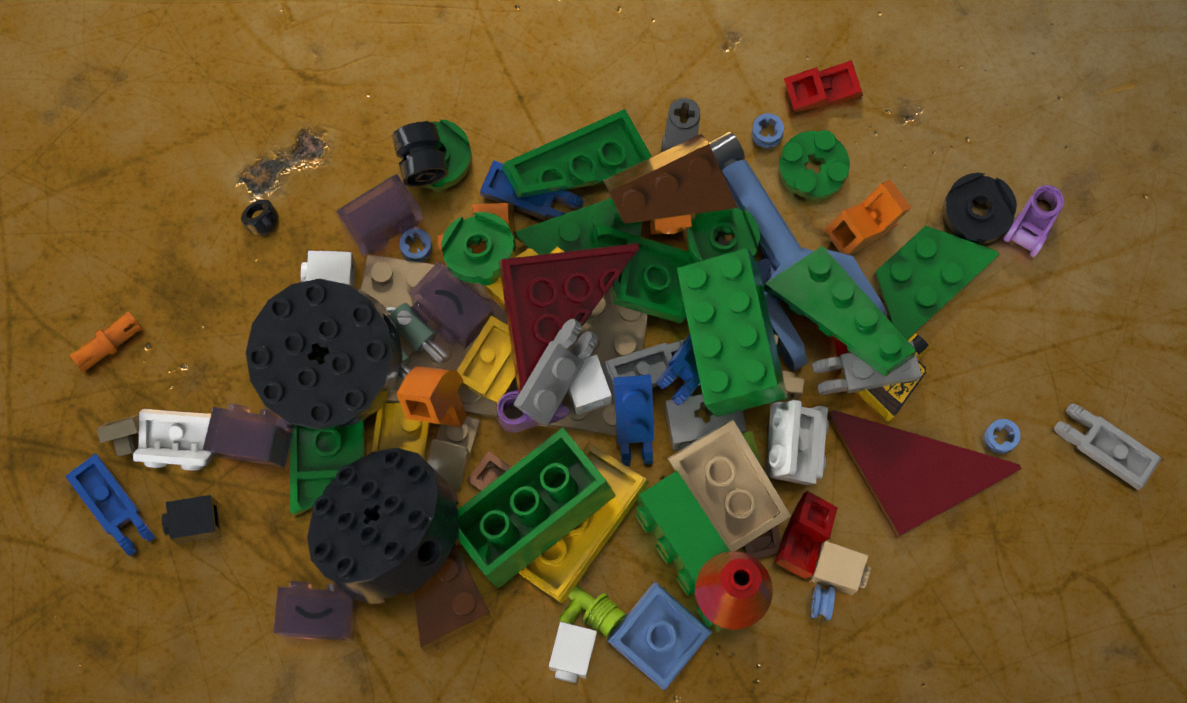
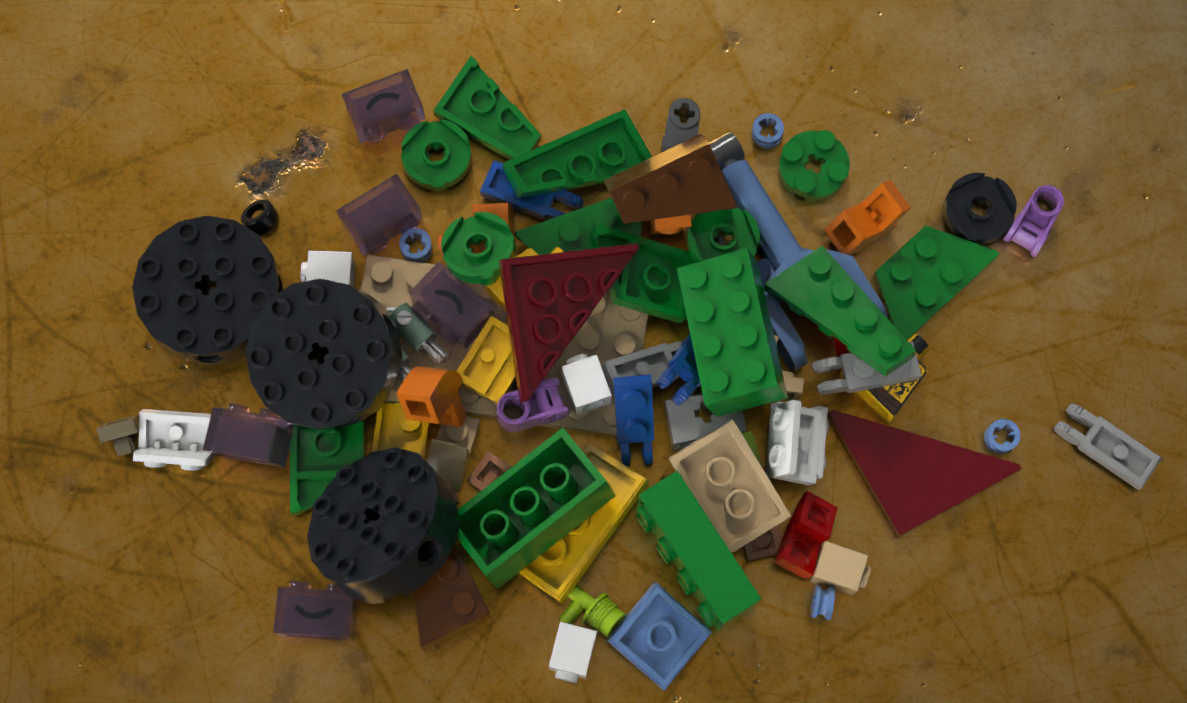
(105, 342): orange pin -> none
(108, 501): blue hinge -> none
(183, 267): none -> black brick
(192, 519): black brick -> none
(384, 106): none -> brick
(419, 148): black wheel -> none
(486, 113): none -> green wing
(555, 372): light grey hinge -> none
(727, 602): red cone -> none
(823, 88): red slope -> none

